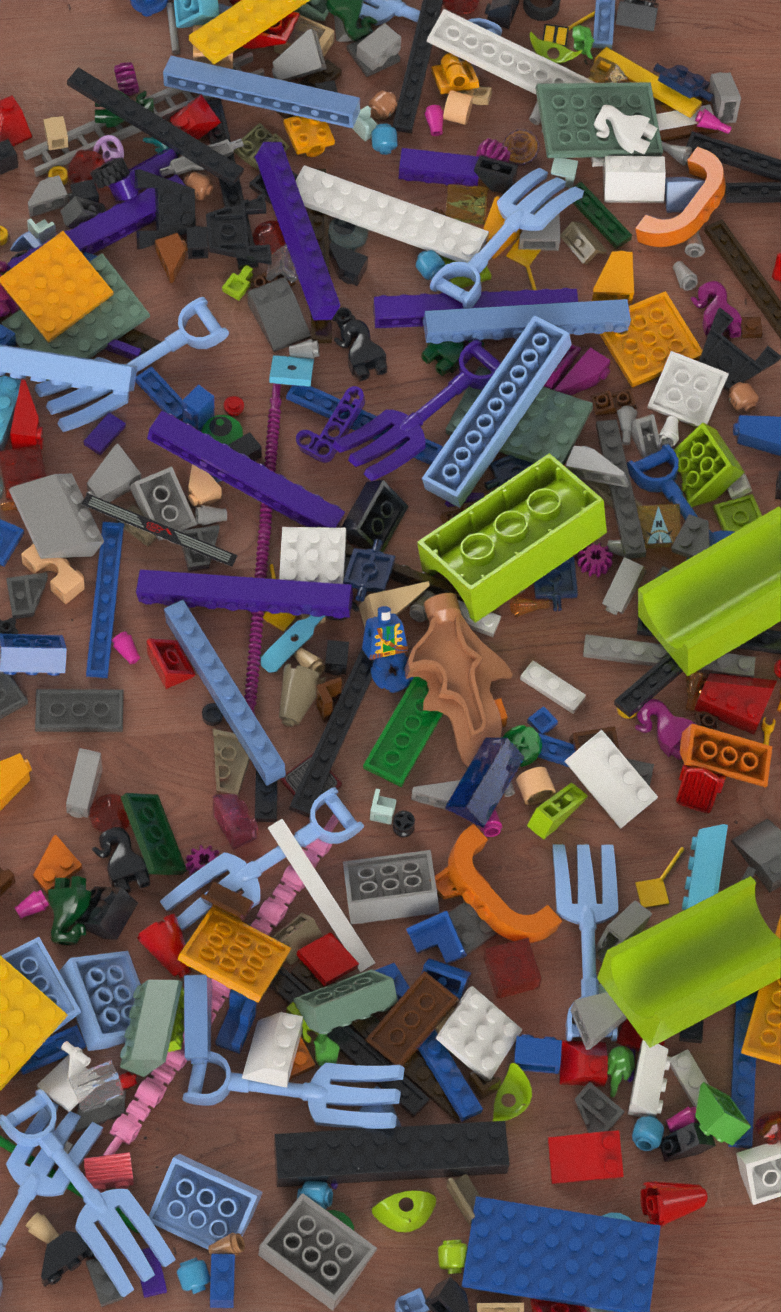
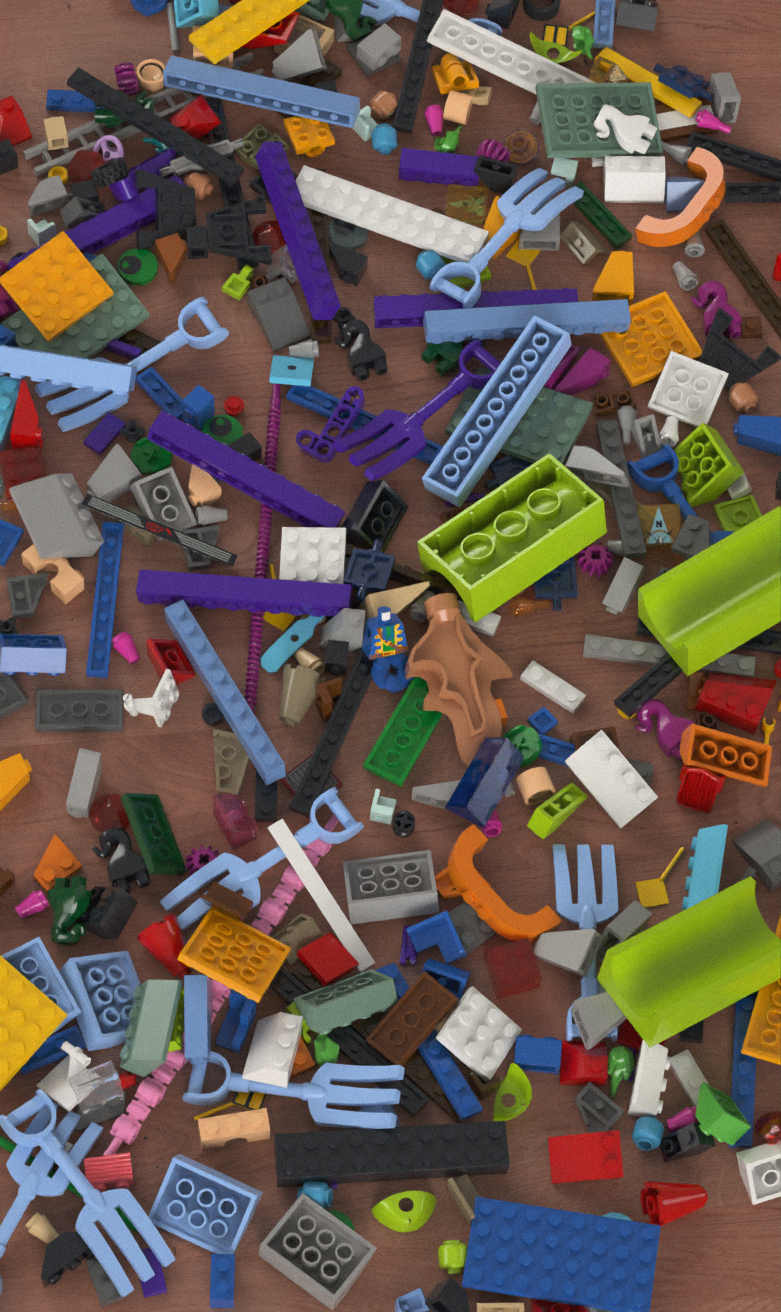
(26, 242): medium blue plate -> none
(69, 101): none -> blue plate
(132, 437): none -> black plate
(137, 266): none -> green tile
(150, 76): none -> light nougat piece
(150, 457): none -> green tile
(159, 704): none -> white plate
(193, 1275): dark azure head -> none
(219, 1129): none -> light nougat arch
(229, 1244): medium nougat cone -> none
(249, 1101): none -> piece
(346, 627): none -> light grey slope
(407, 949): none -> dark purple piece
(448, 144): none -> bright green piece
(569, 949): none -> light grey slope

